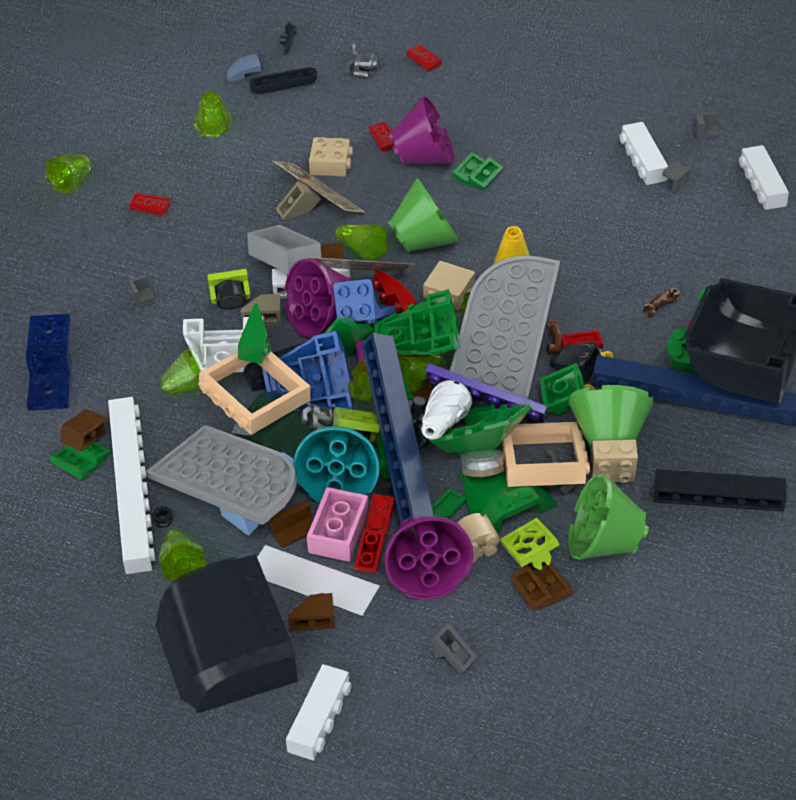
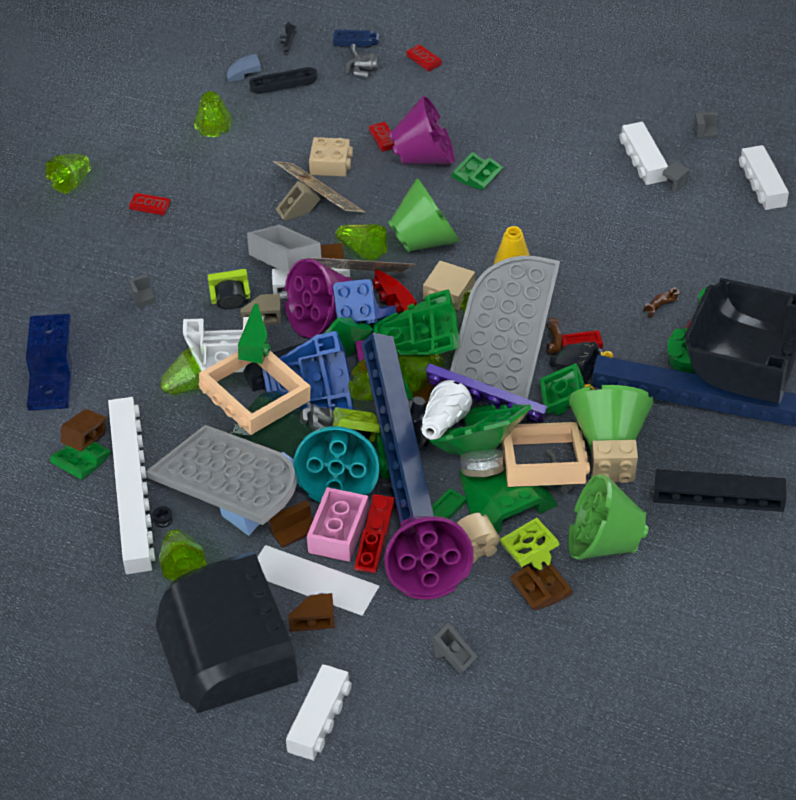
(356, 37): none -> dark blue hinge

